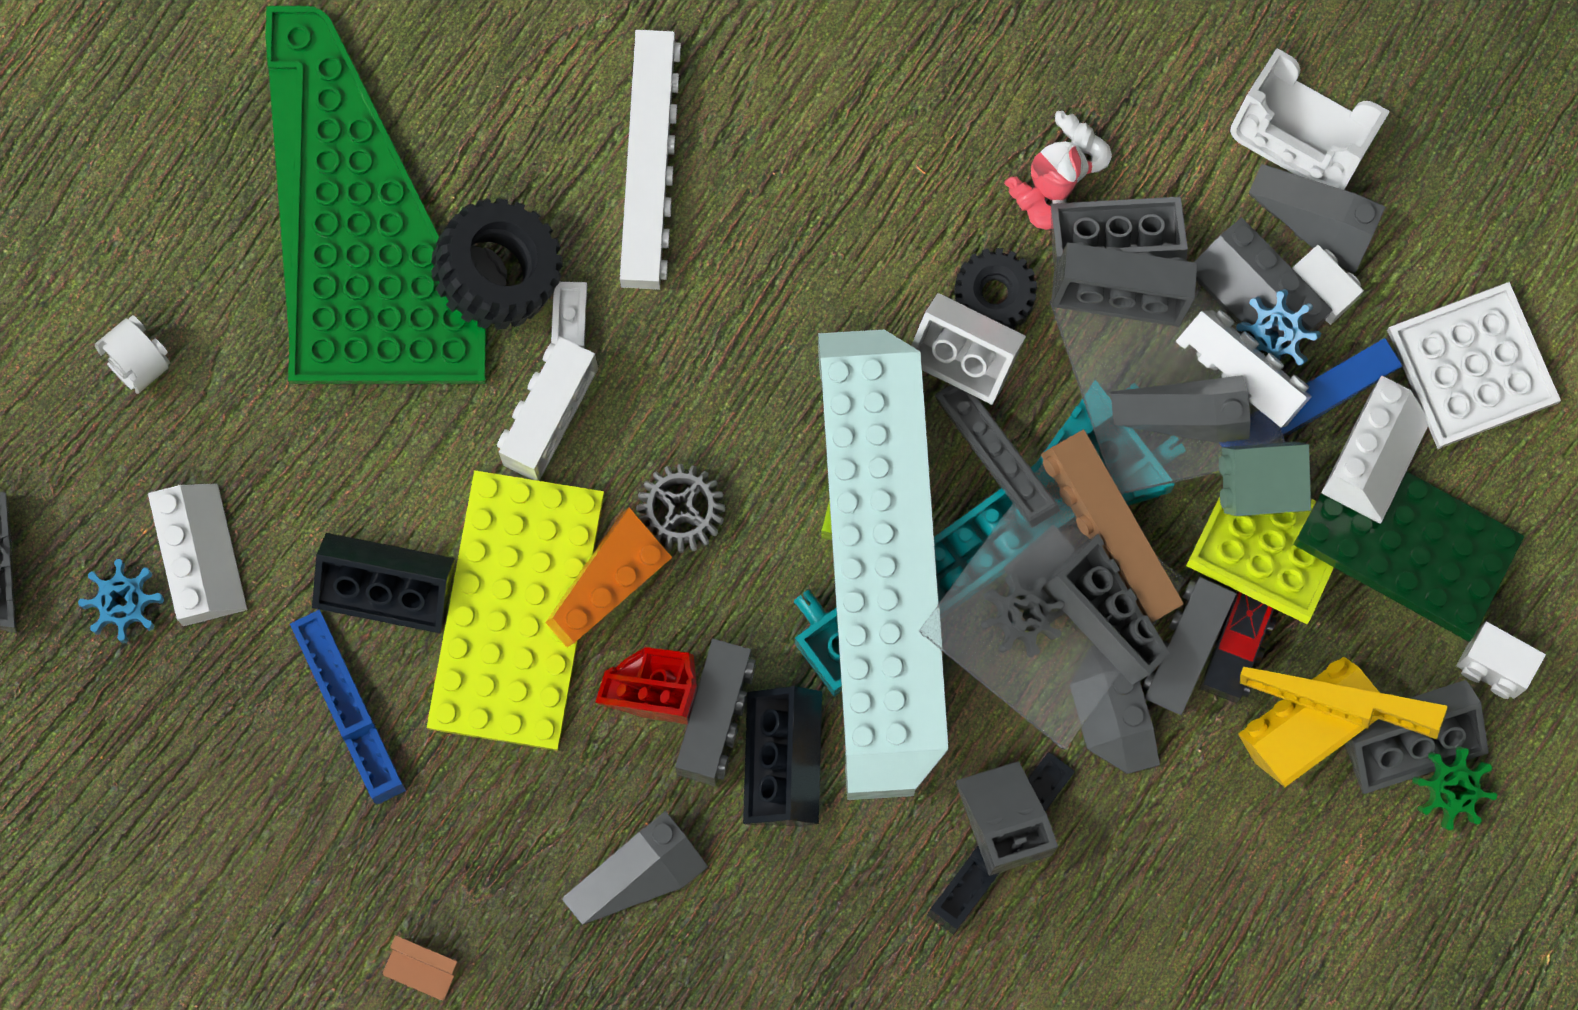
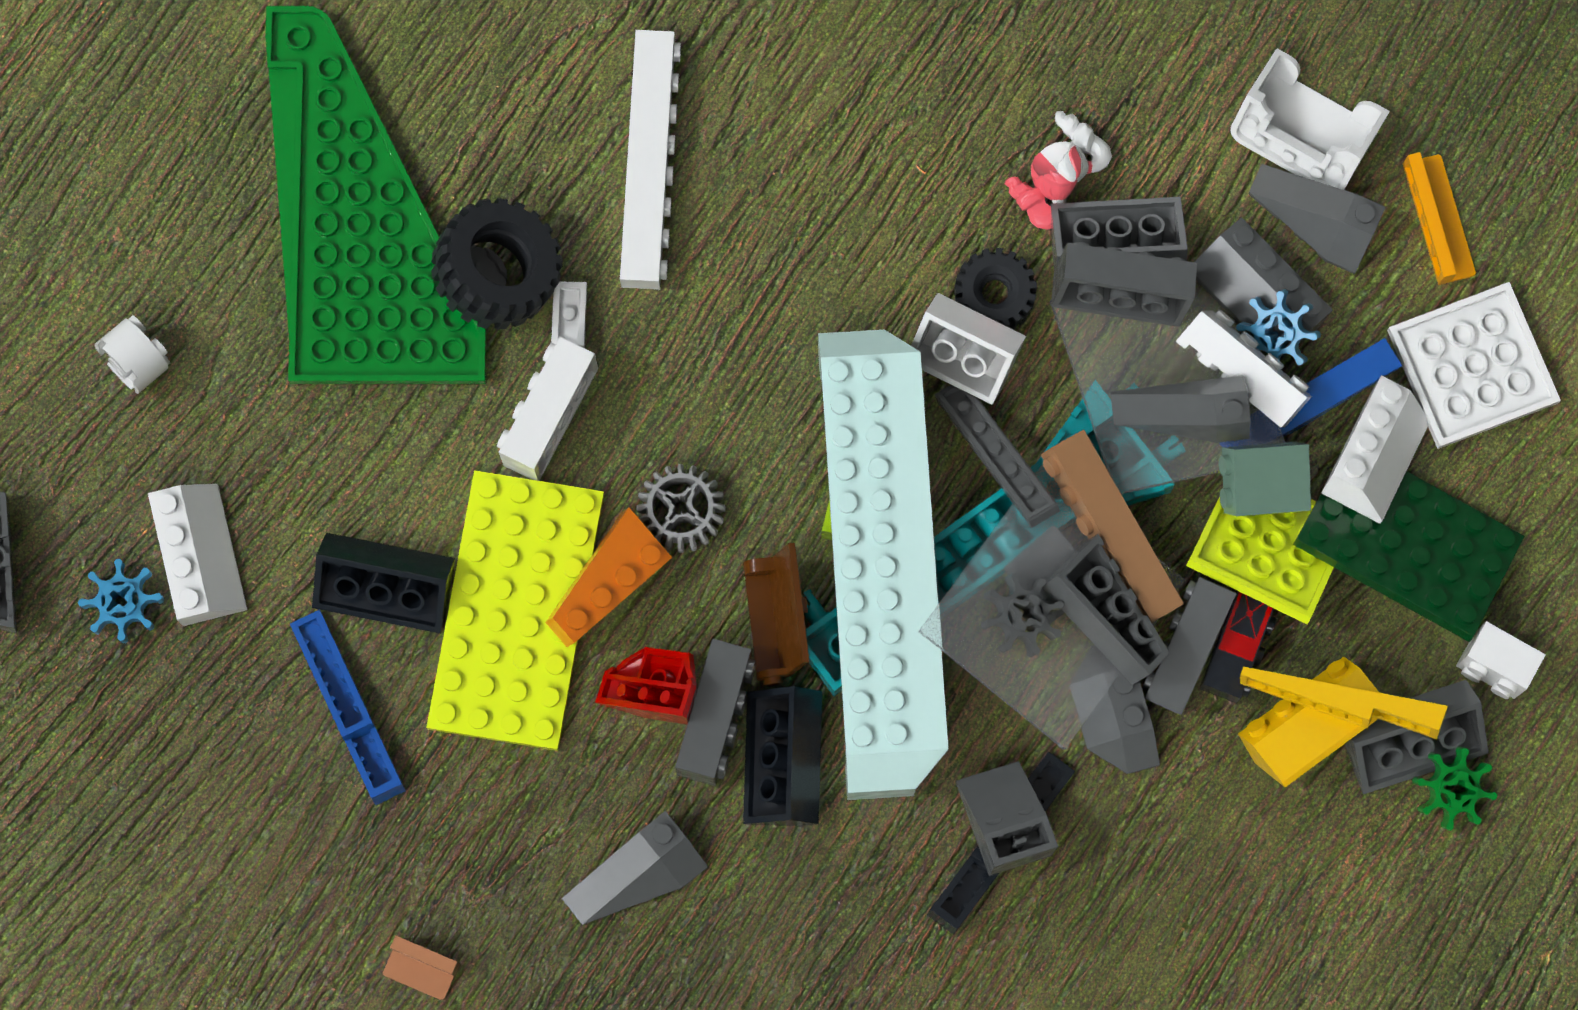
(776, 615): none -> reddish brown door
(1329, 281): white brick -> none
(1439, 218): none -> light orange panel

